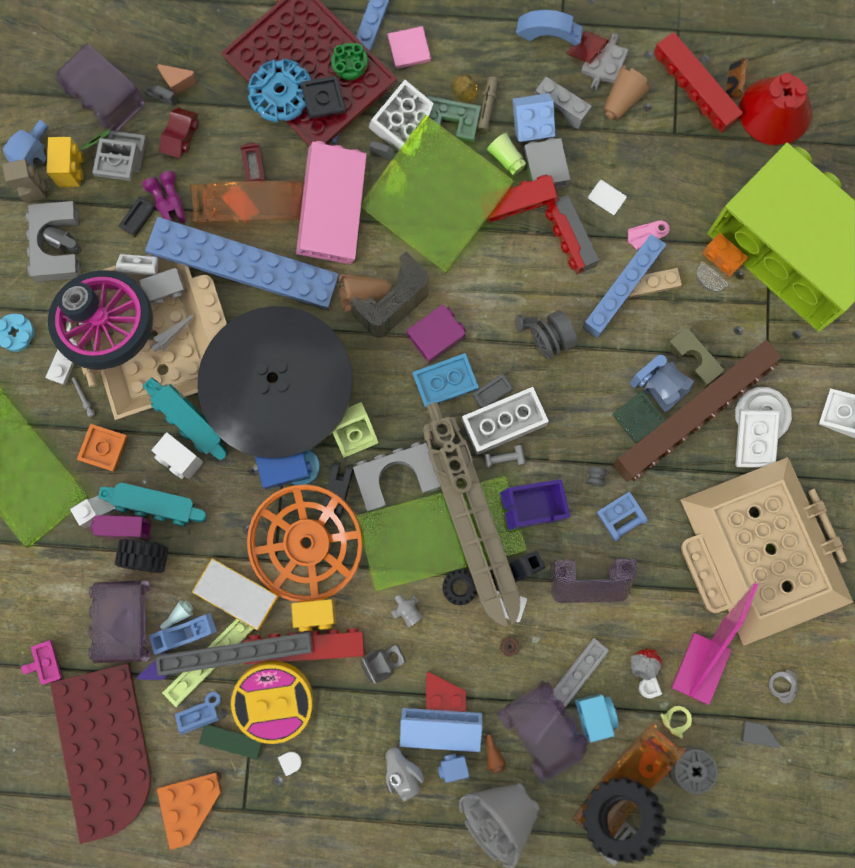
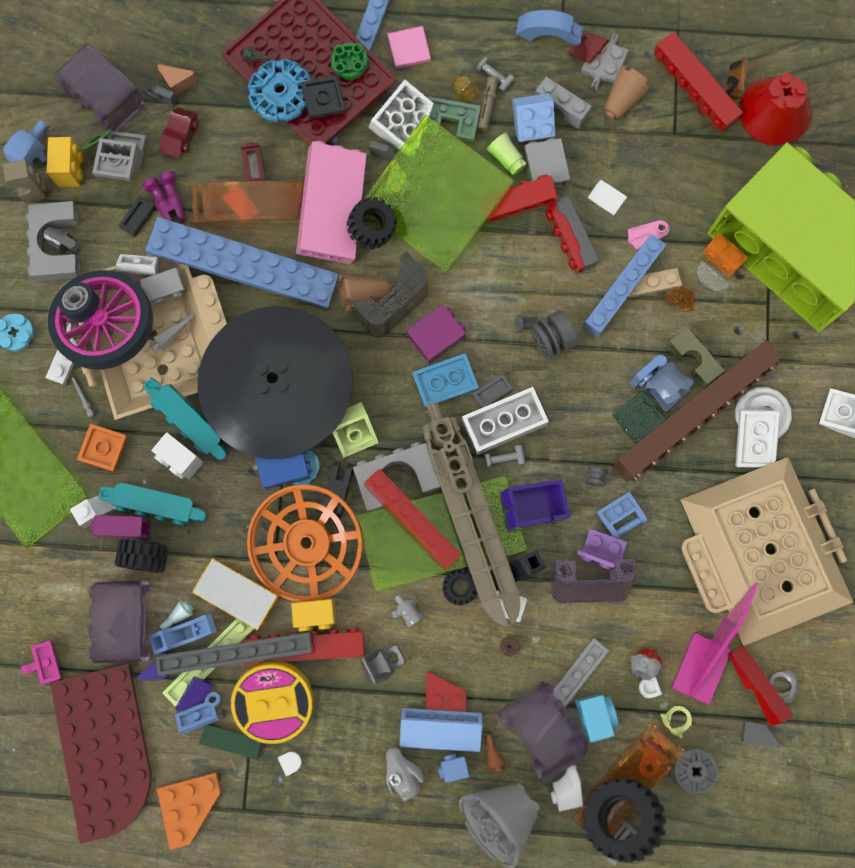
(194, 693): none -> dark purple tile
(249, 56): none -> clear green hand
(378, 210): none -> black tyre
(412, 519): none -> red brick
(505, 82): none -> light grey piece
(567, 791): none -> white arch
(602, 548): none -> medium lavender bracket
(680, 298): none -> clear orange plate
(753, 678): none -> red slope

